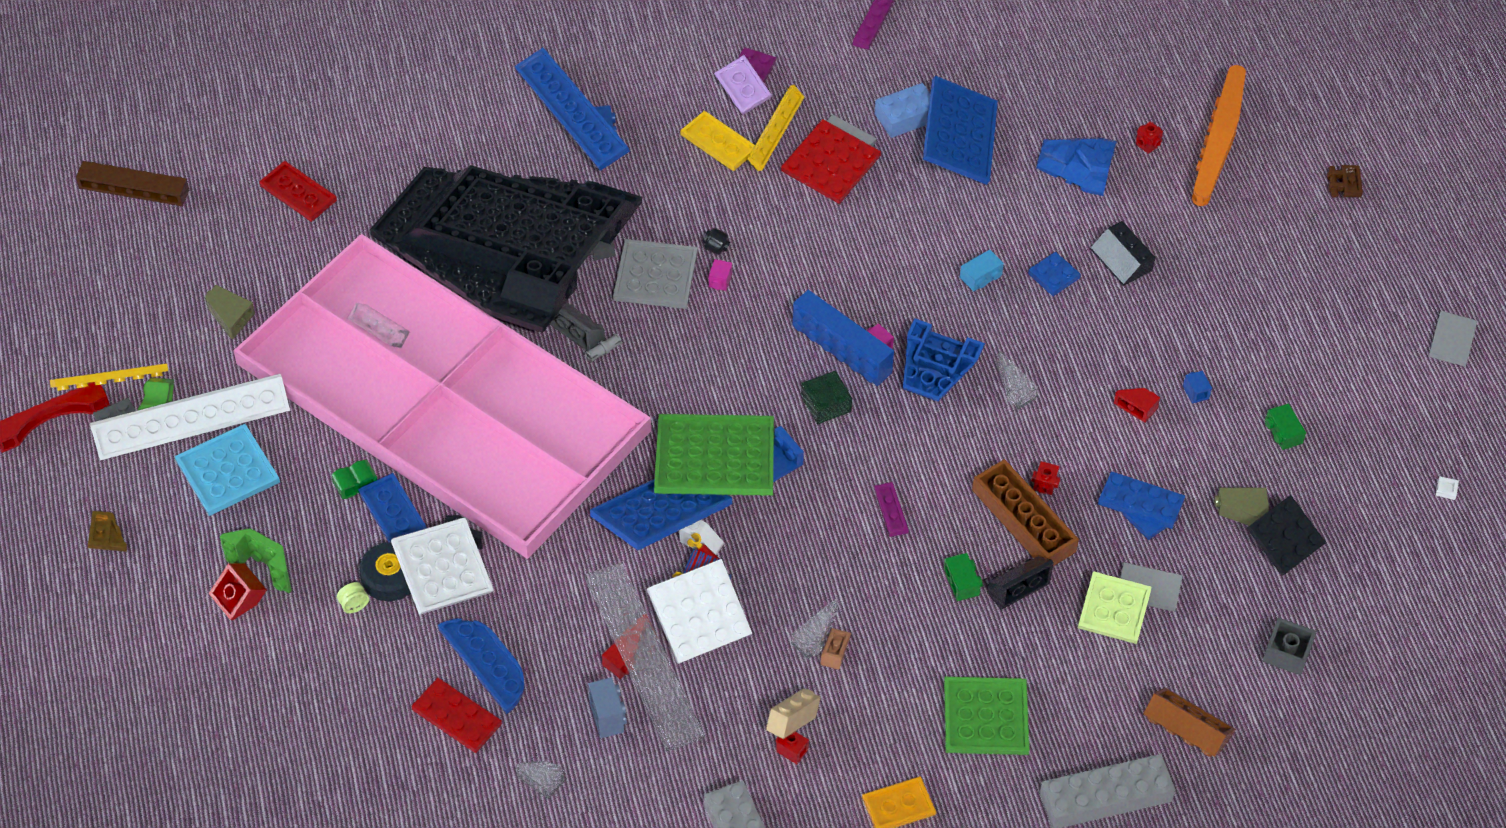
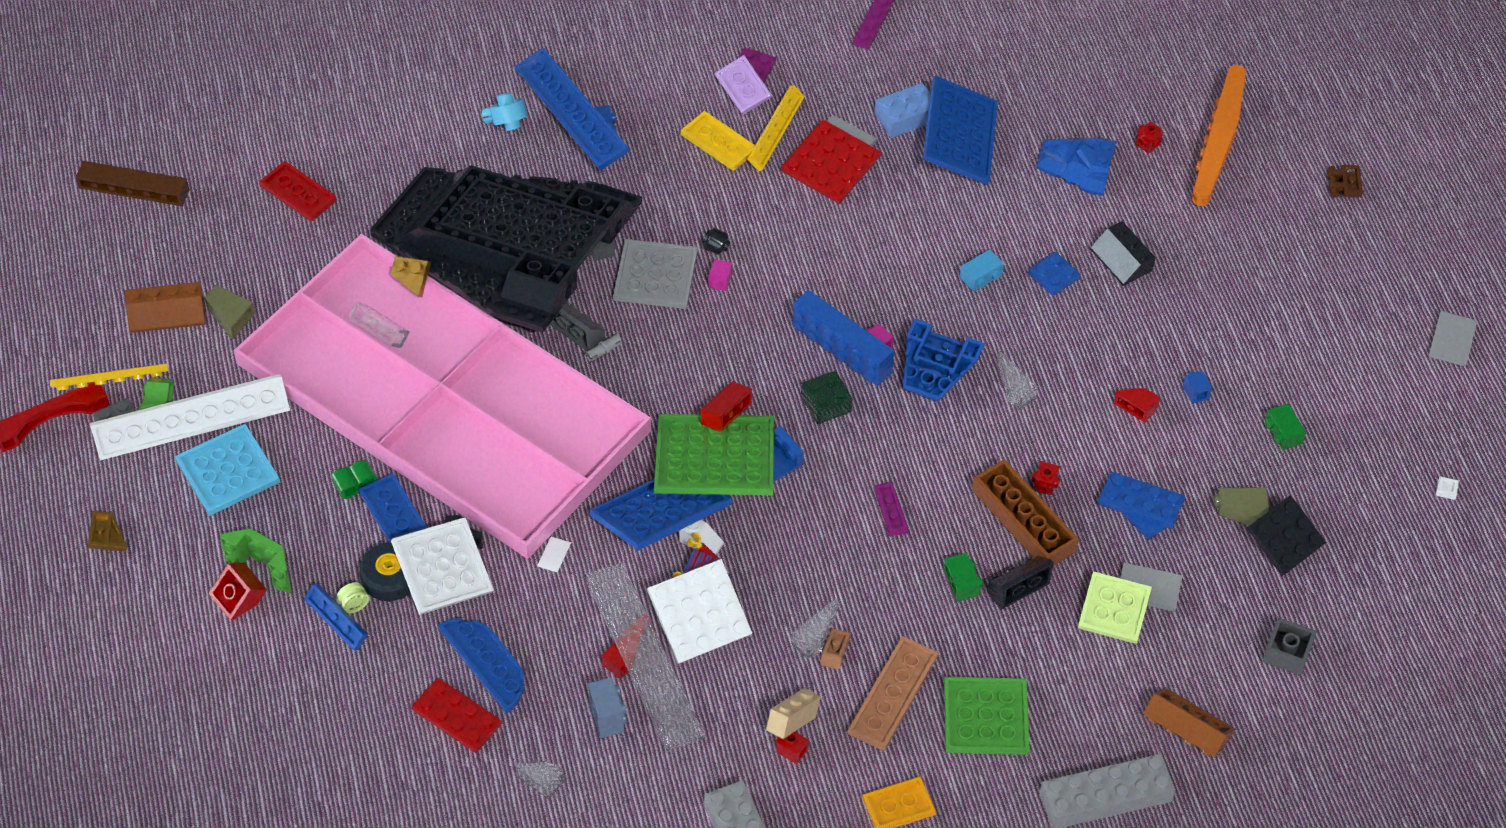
(165, 307): none -> dark orange slope
(335, 616): none -> blue plate
(411, 273): none -> pearl gold wing
(506, 112): none -> medium azure piece
(554, 554): none -> white sticker
(726, 406): none -> red brick
(893, 693): none -> nougat plate

